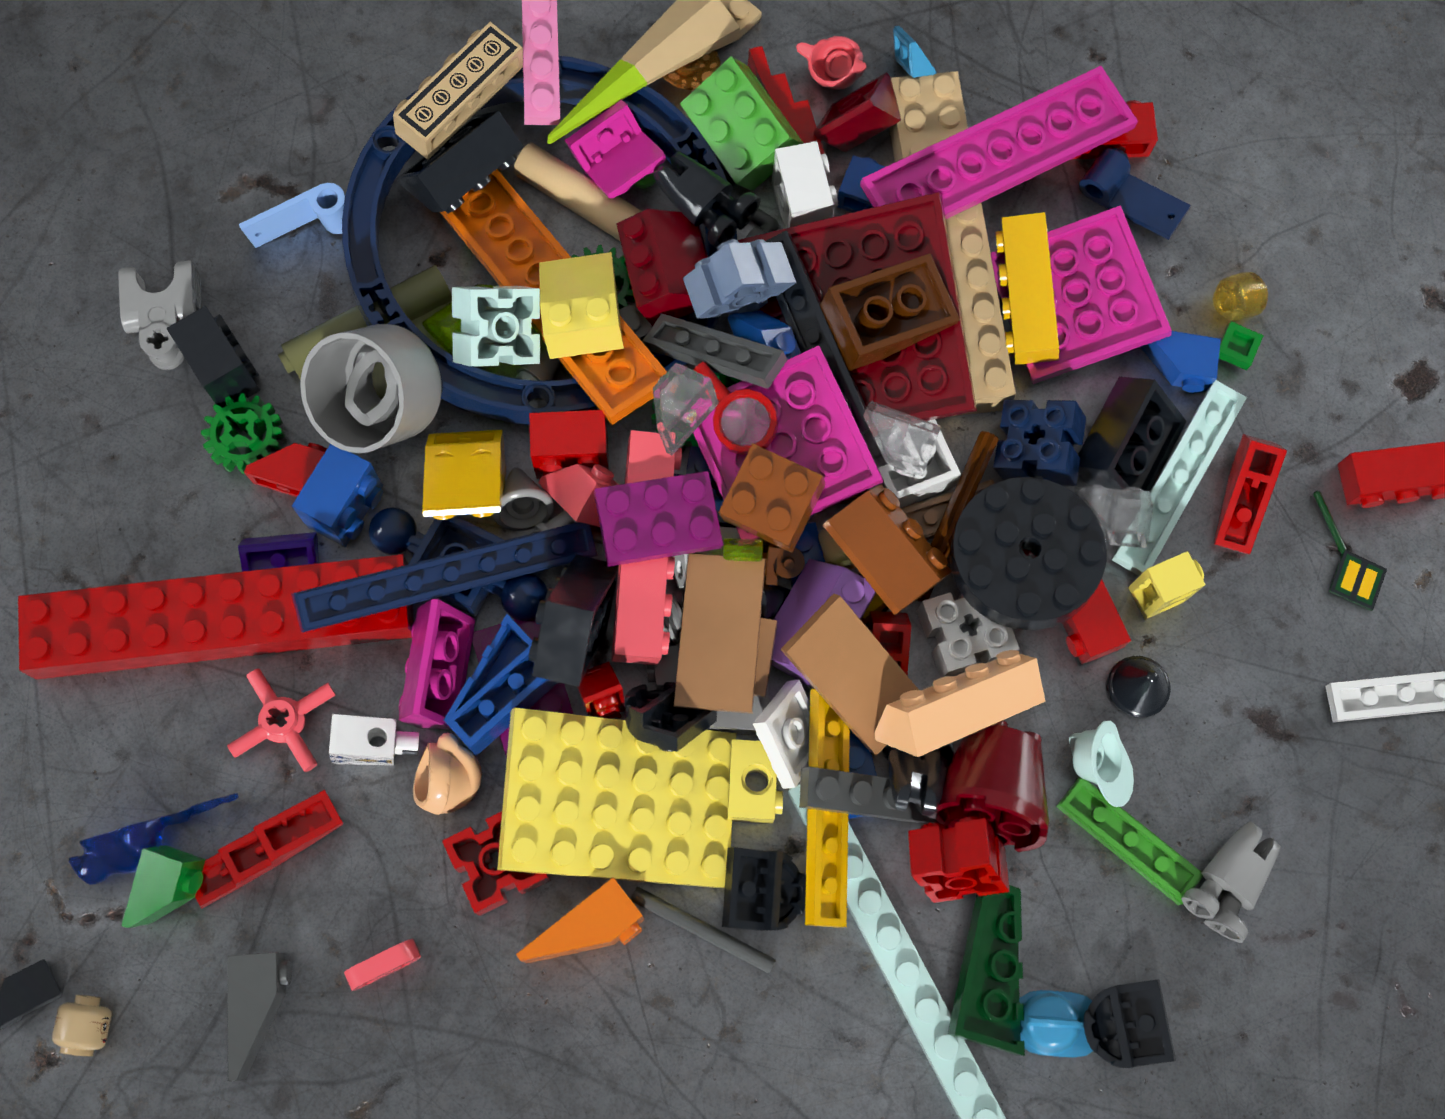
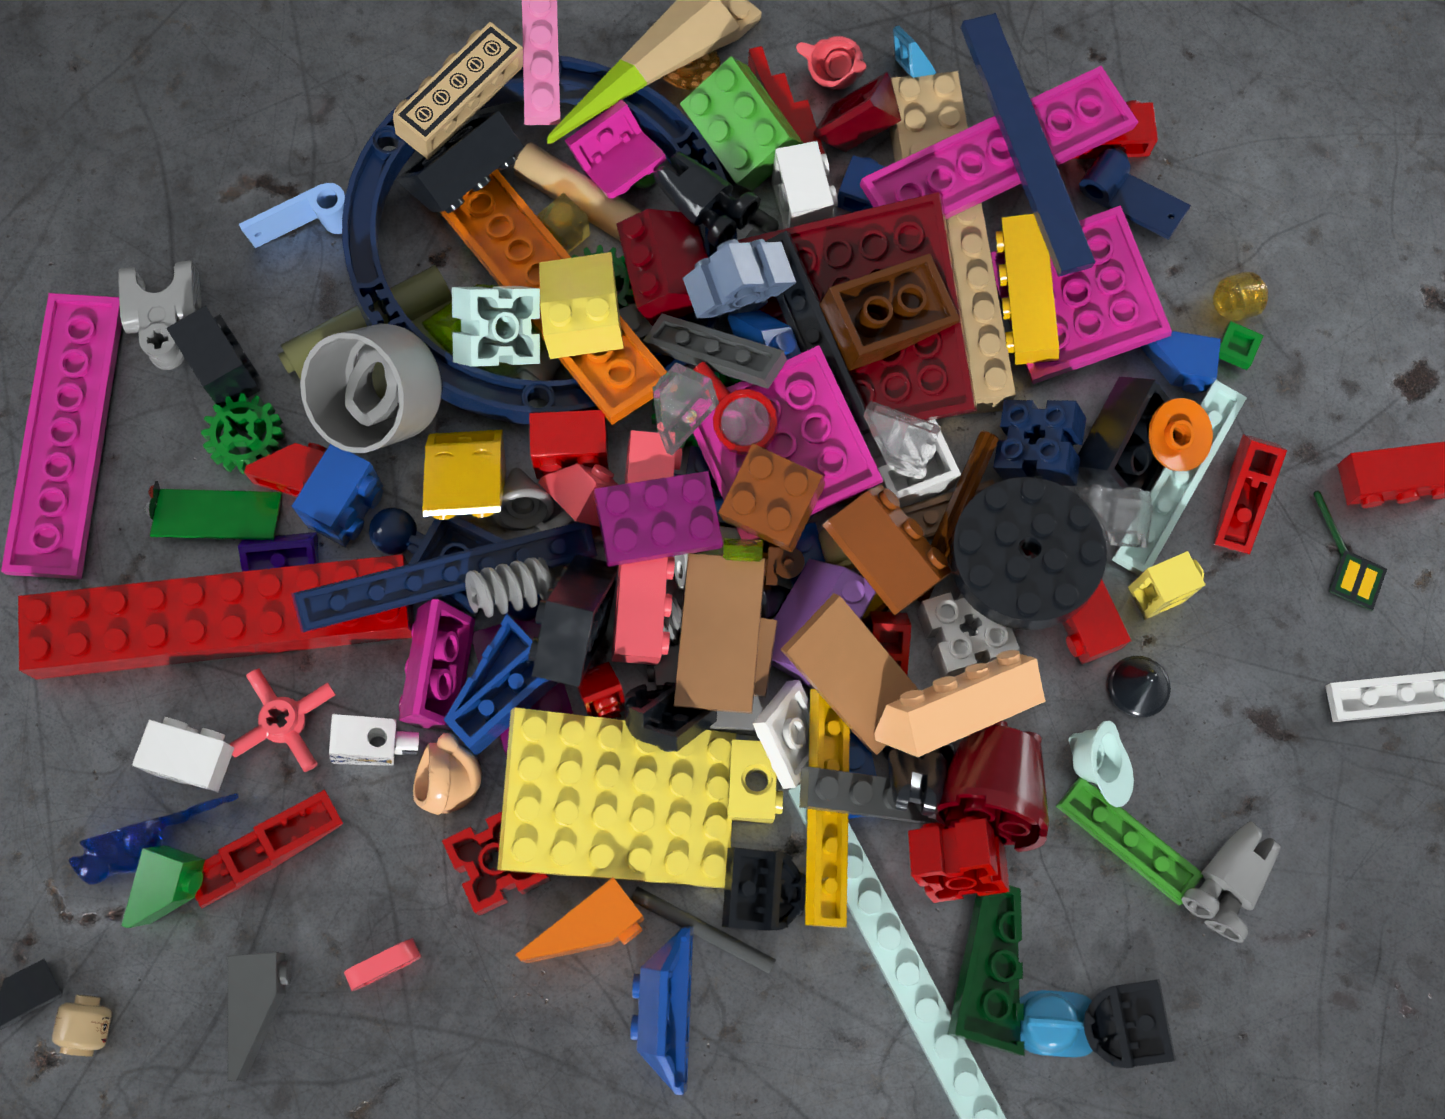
(63, 437): none -> dark pink plate
(183, 755): none -> white brick
(213, 513): none -> green piece
(508, 584): none -> light grey piece
(565, 222): none -> clear yellow brick
(664, 1010): none -> blue wedge
(1027, 145): none -> dark blue tile
(1191, 430): none -> orange dish

